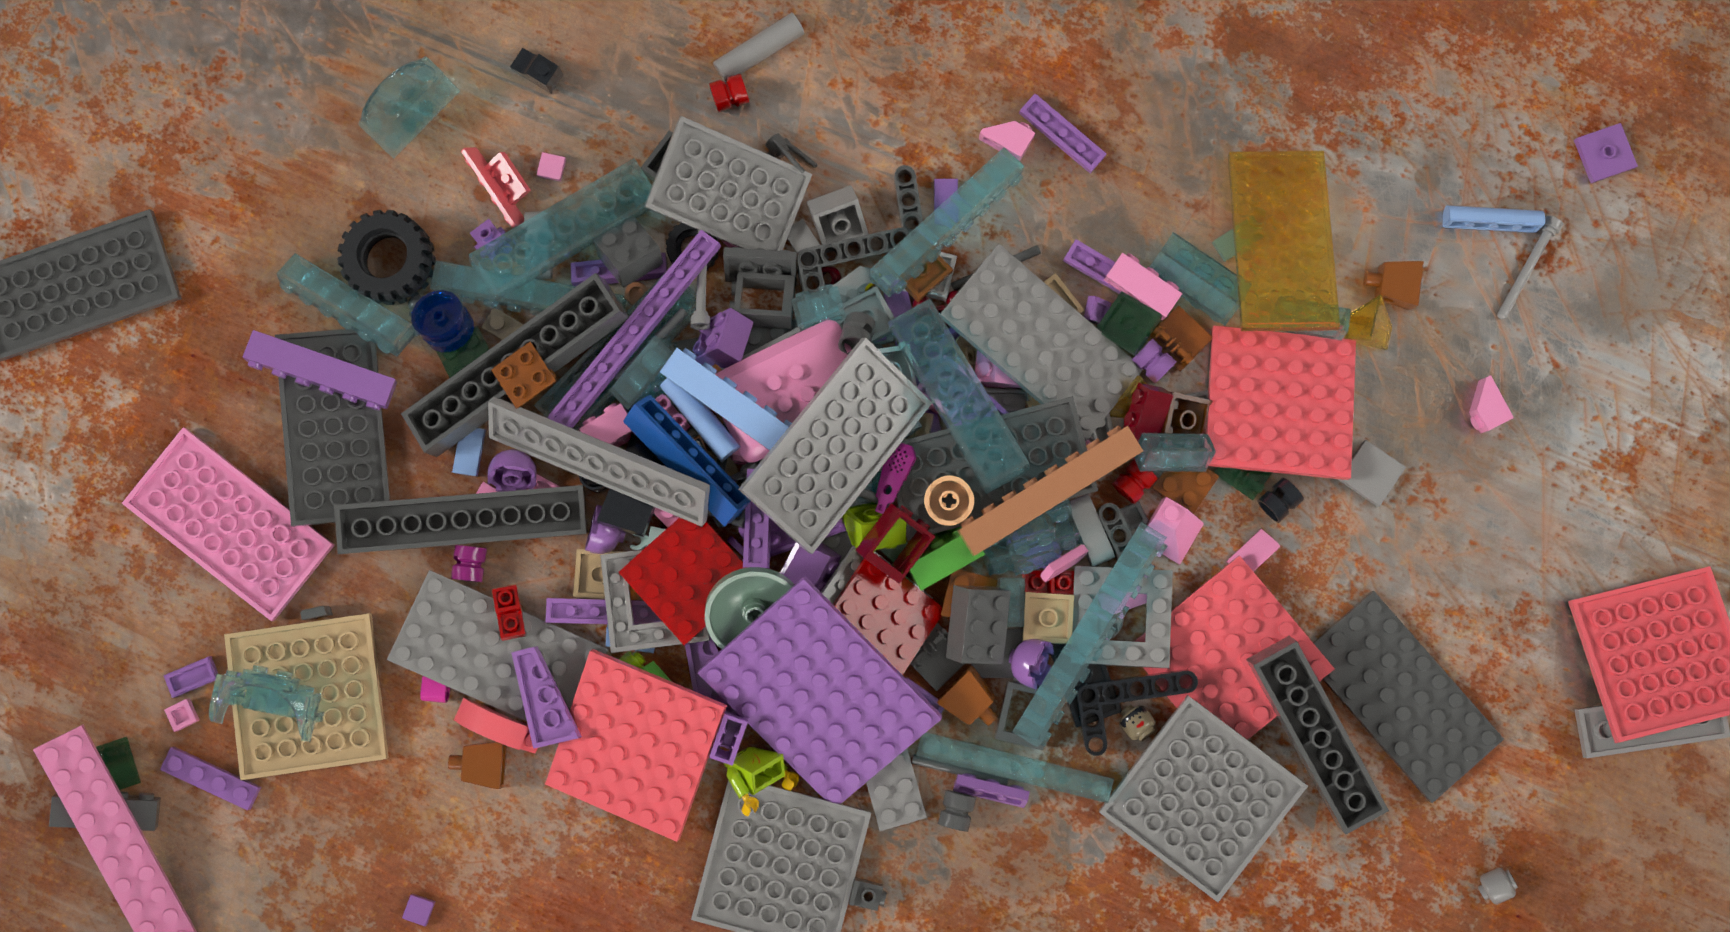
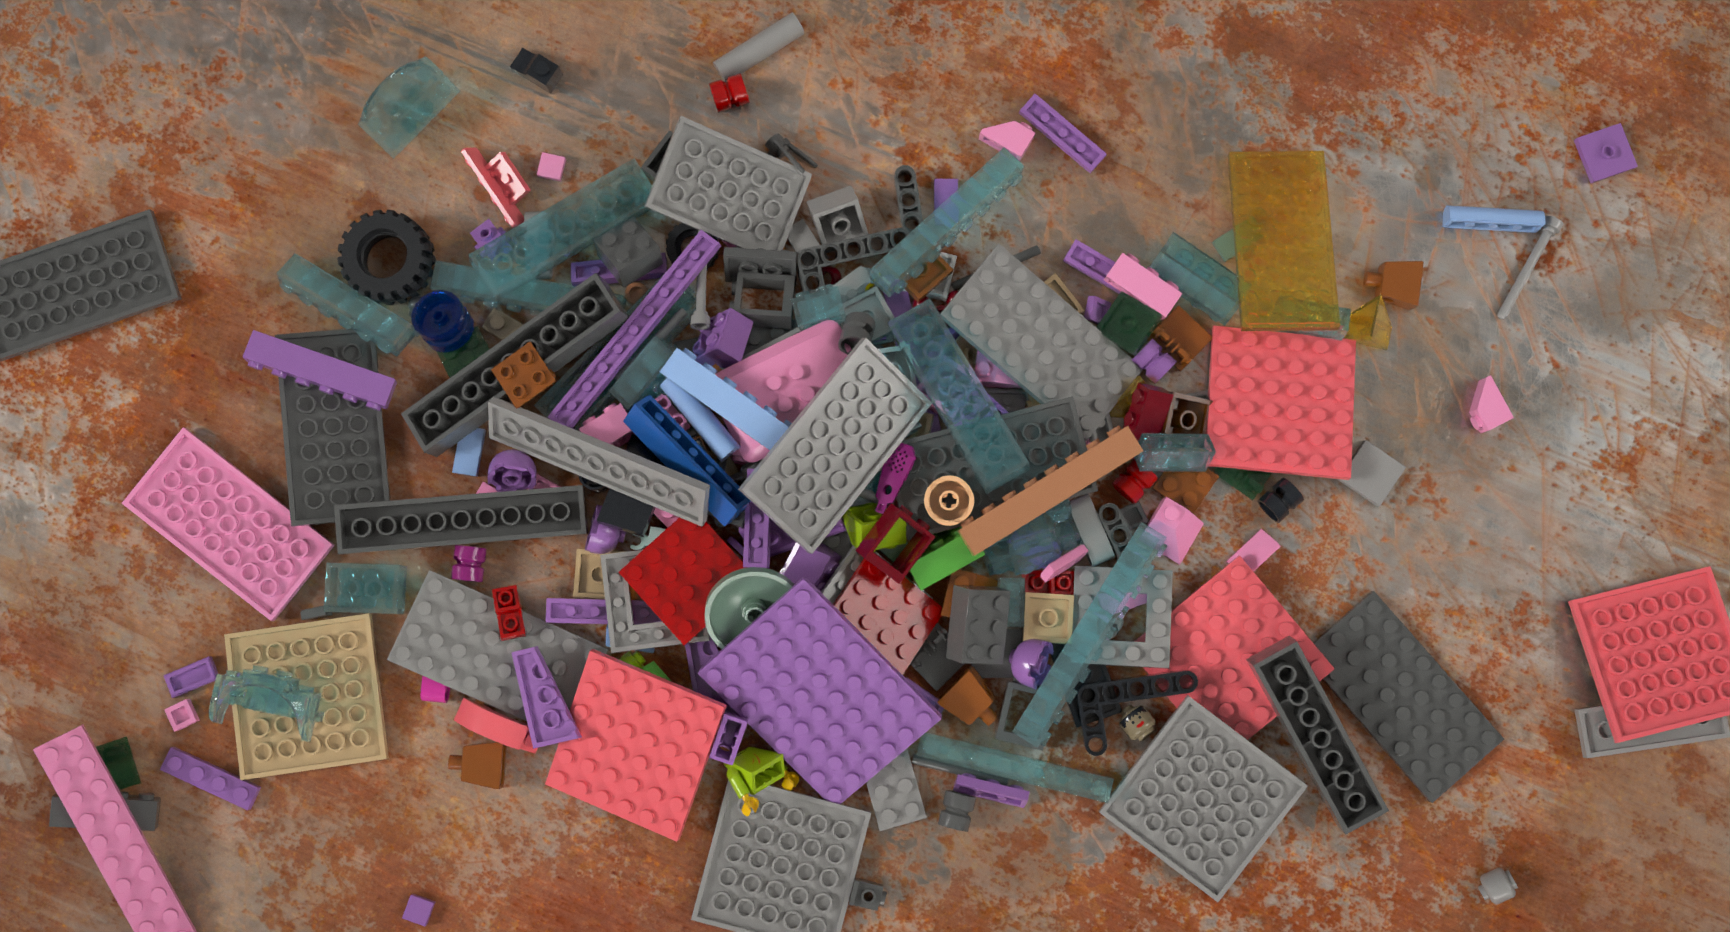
(365, 588): none -> clear light blue brick

